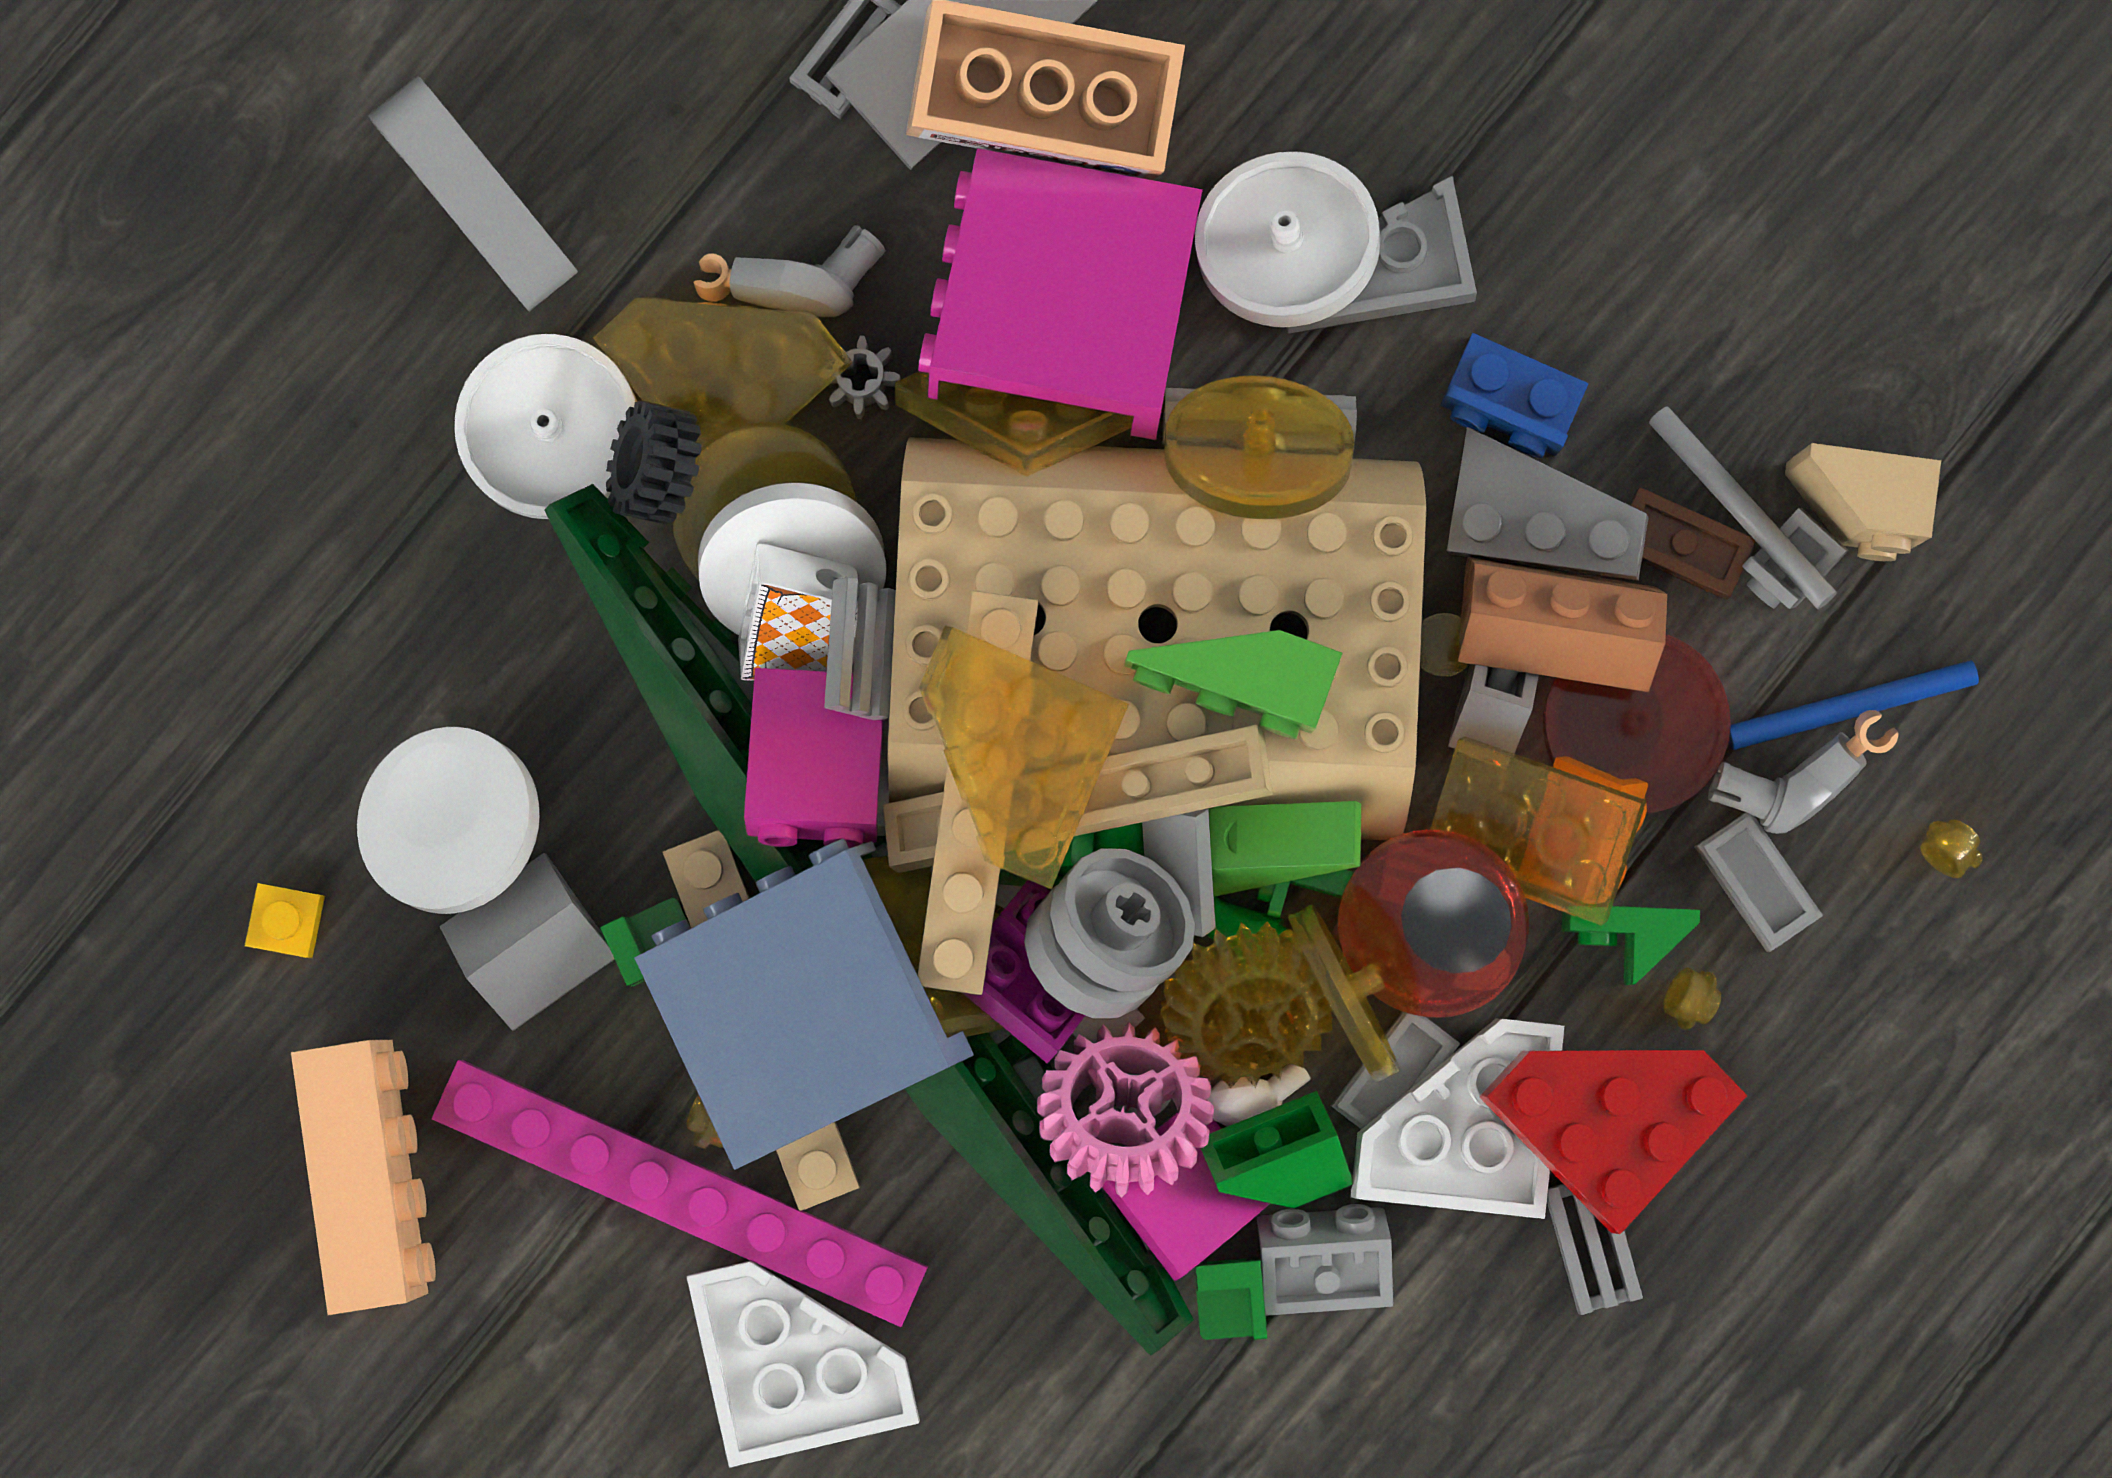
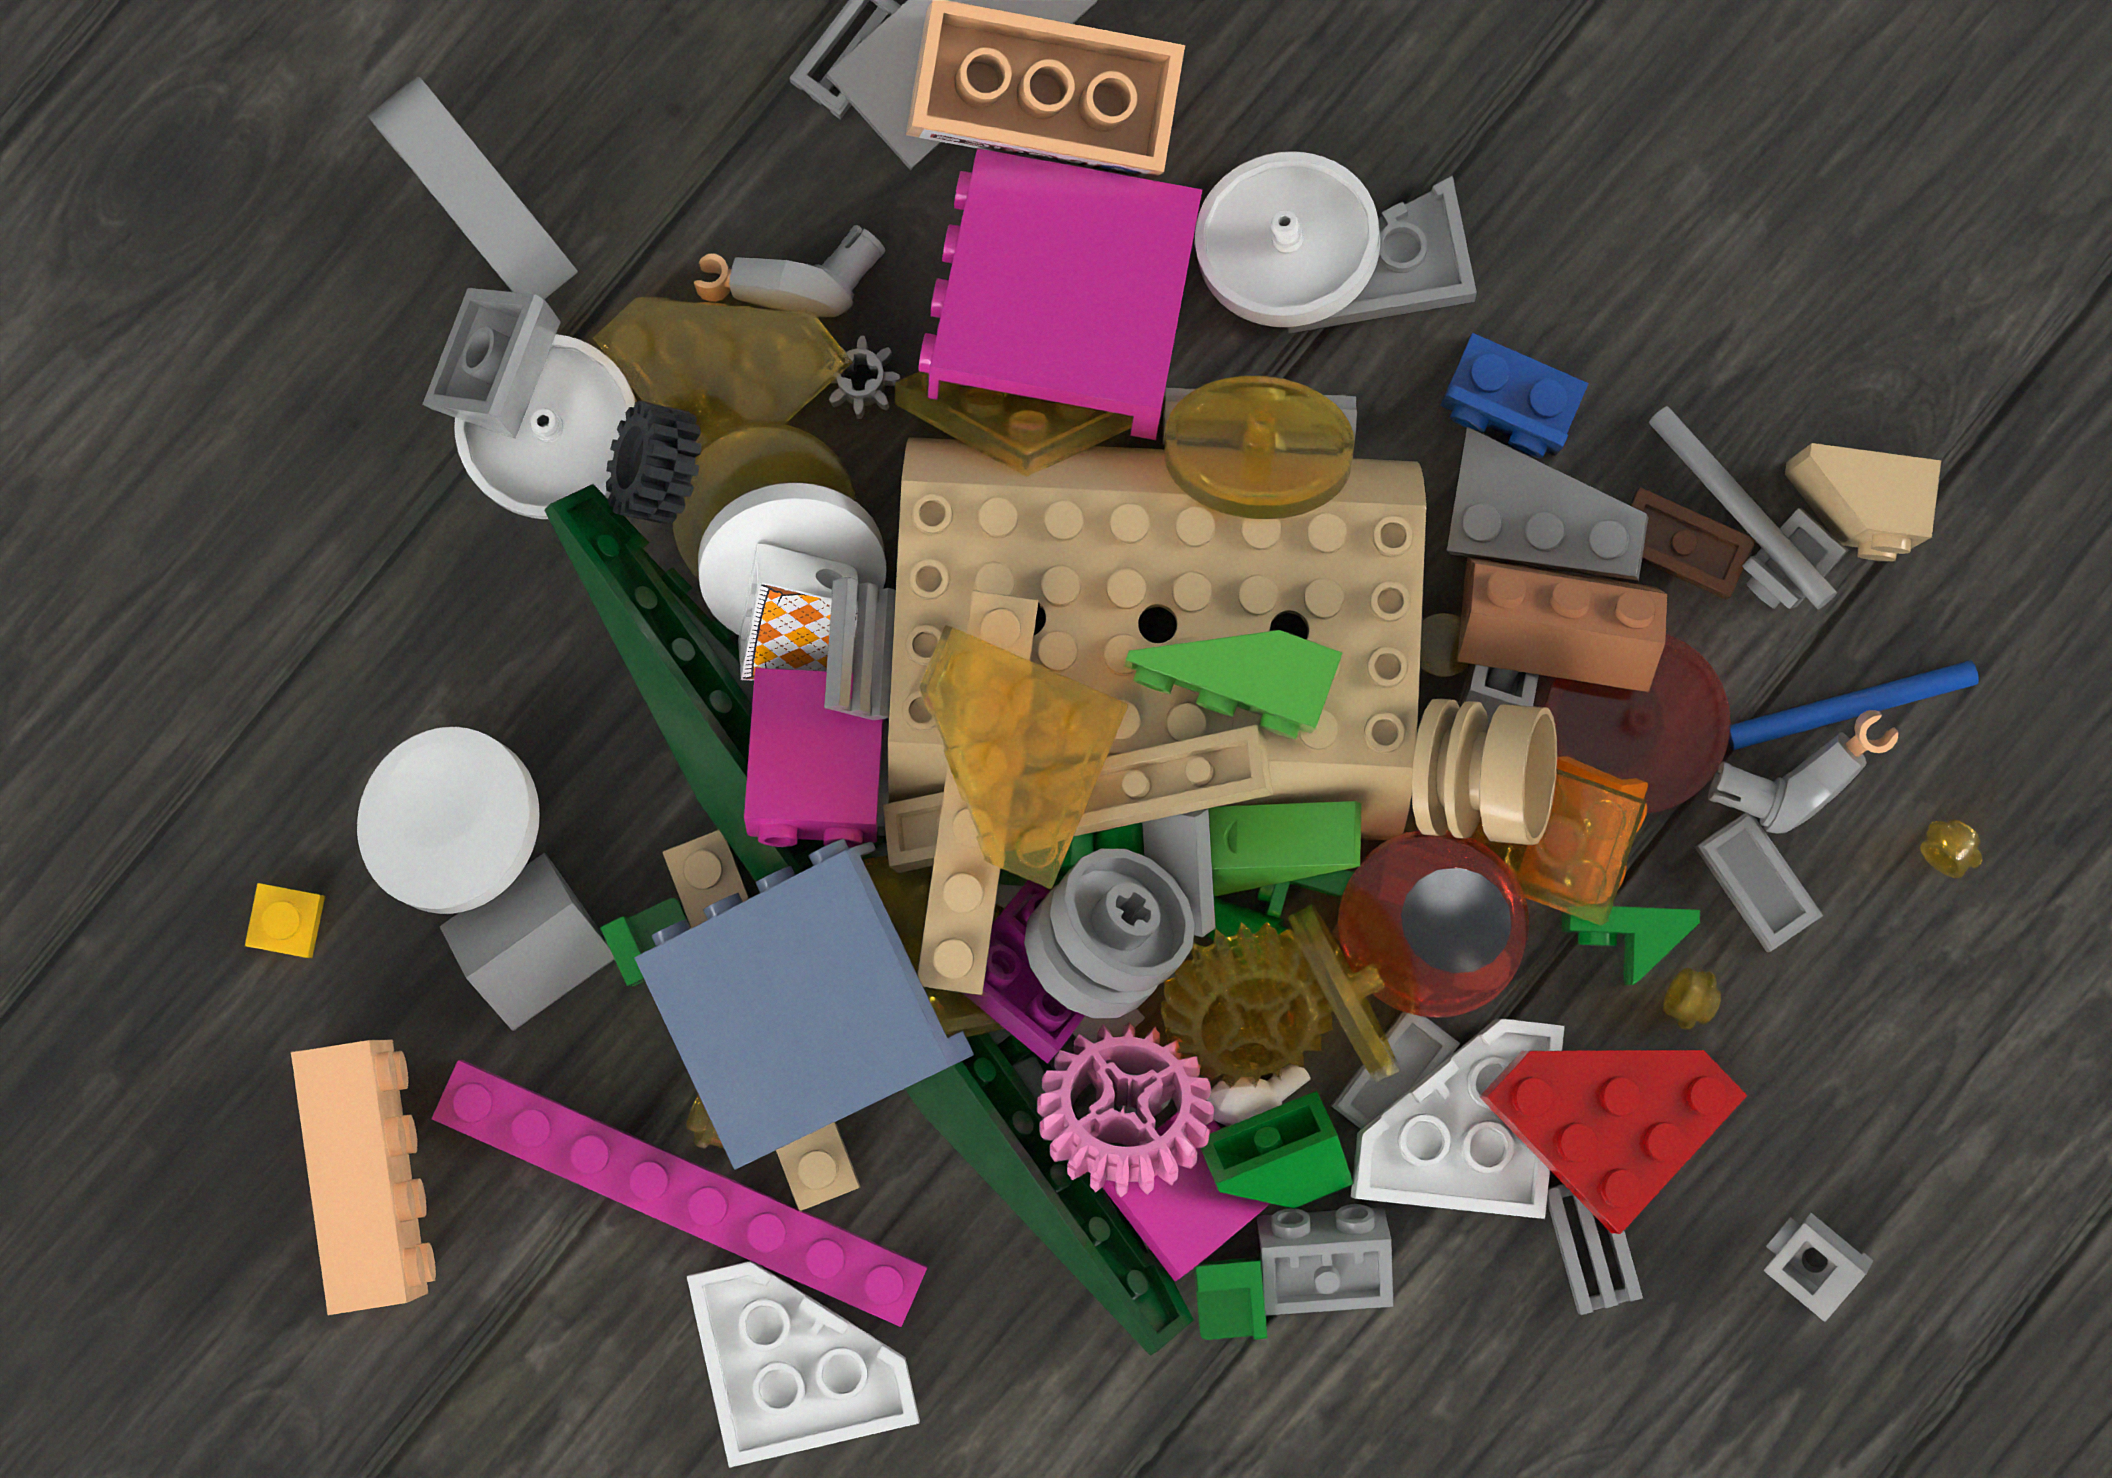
(493, 359): none -> light grey slope
(1484, 771): none -> tan wheel
(1821, 1287): none -> light grey brick

